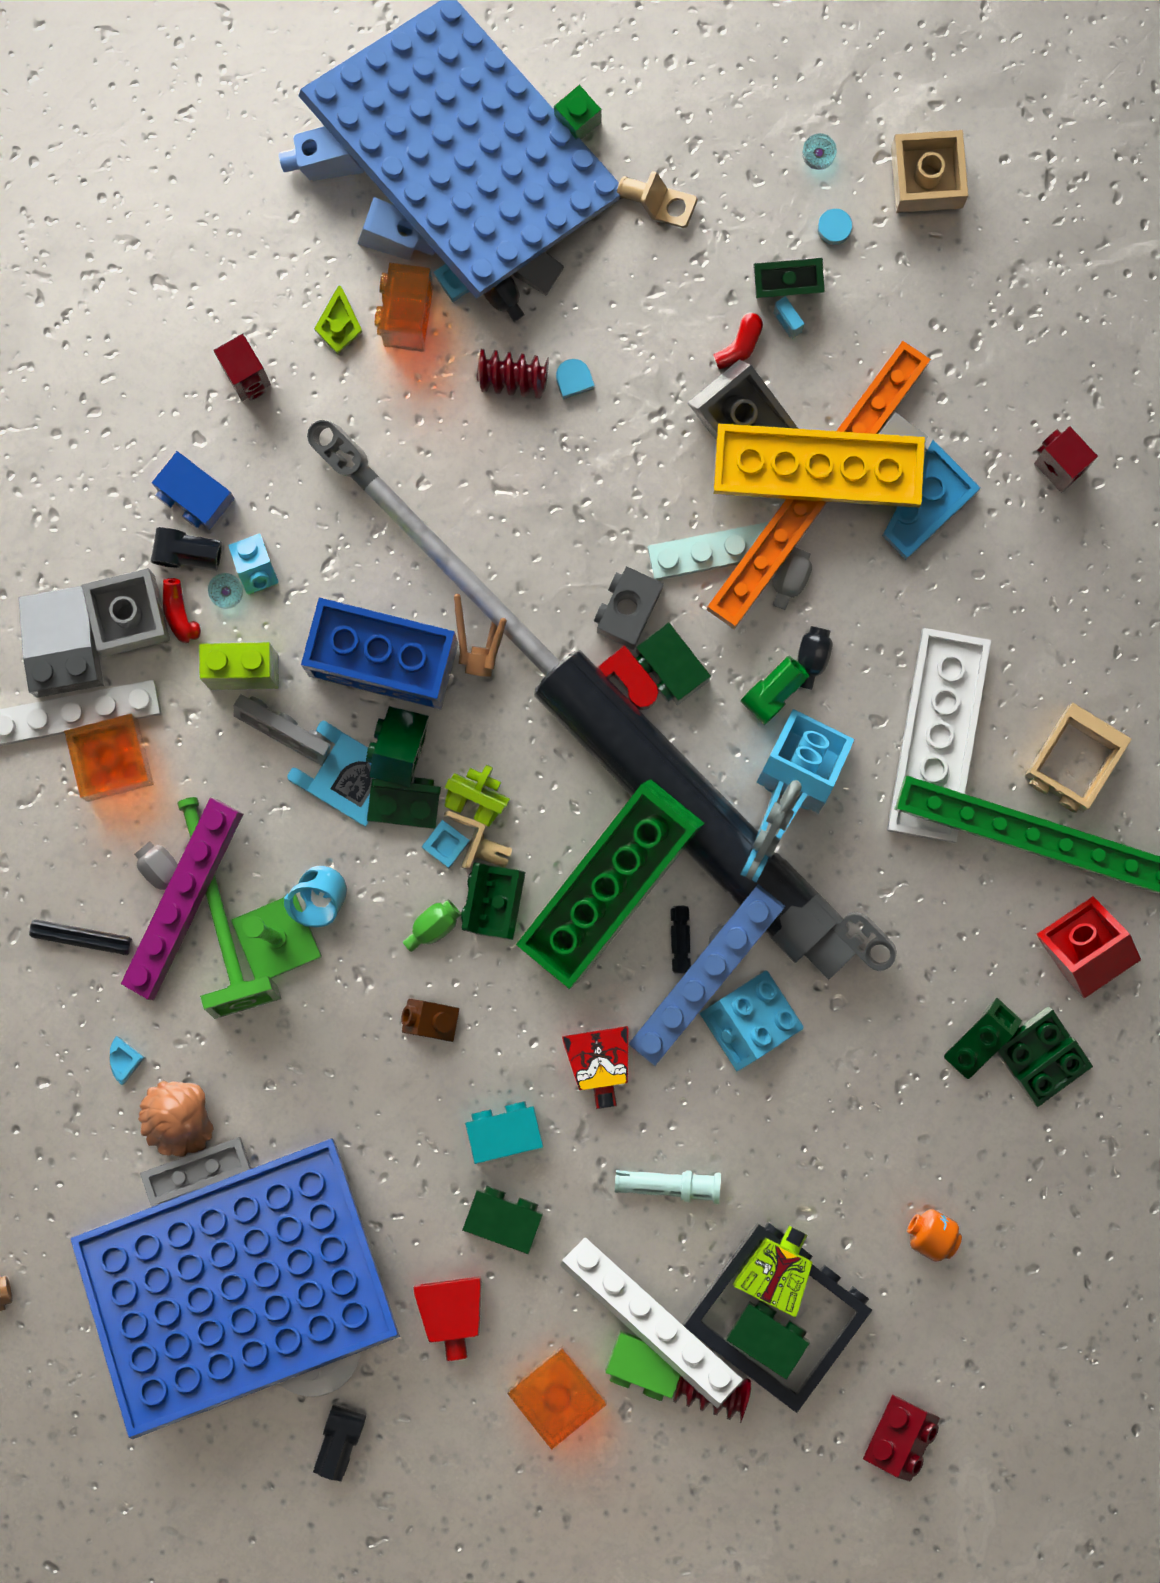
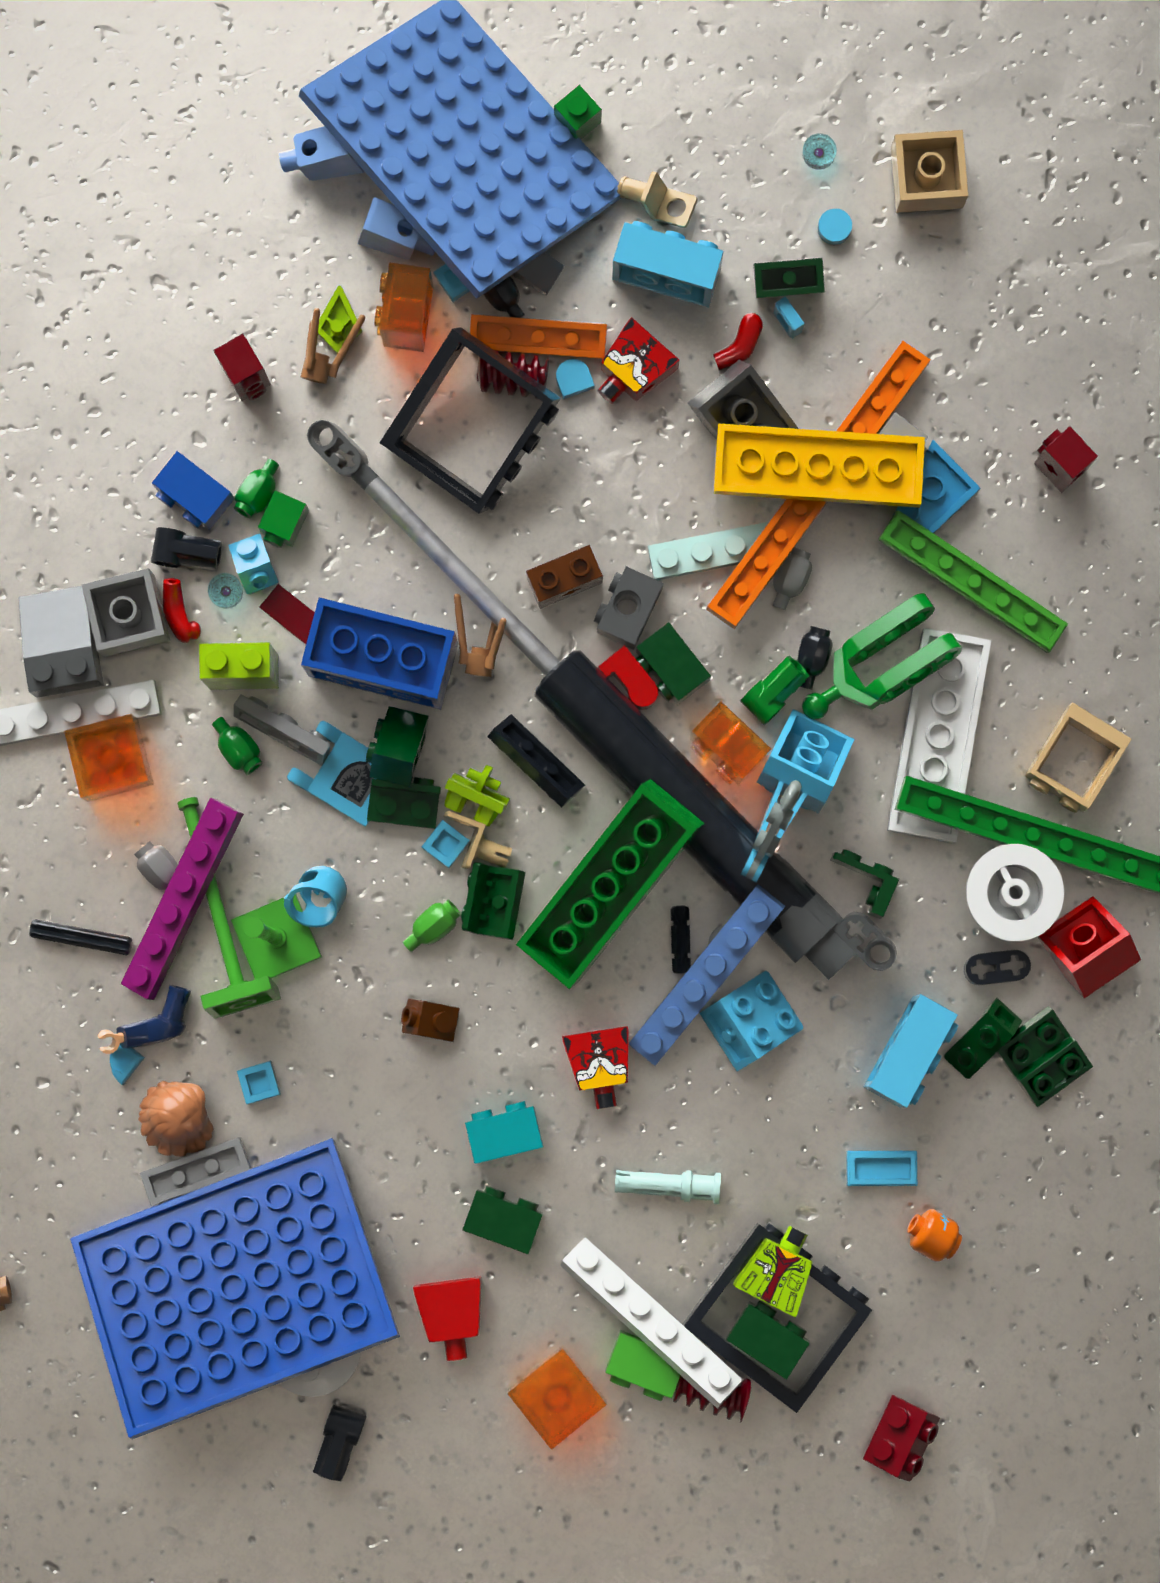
(152, 1030): none -> dark blue arm
(237, 747): none -> green plant
(256, 490): none -> green plant
(258, 1082): none -> medium azure tile
(282, 520): none -> green brick
(289, 612): none -> dark red sticker
(317, 365): none -> medium nougat plant
(423, 392): none -> black window
(536, 760): none -> black plate
(540, 336): none -> orange plate
(564, 576): none -> reddish brown brick
(635, 363): none -> torso
(667, 263): none -> medium azure brick
(728, 744): none -> clear orange brick
(871, 641): none -> green piece
(878, 897): none -> dark green bracket
(881, 1168): none -> medium azure tile
(912, 1051): none -> medium azure brick
(973, 581): none -> bright green tile
(996, 959): none -> black beam
(1015, 892): none -> white piece

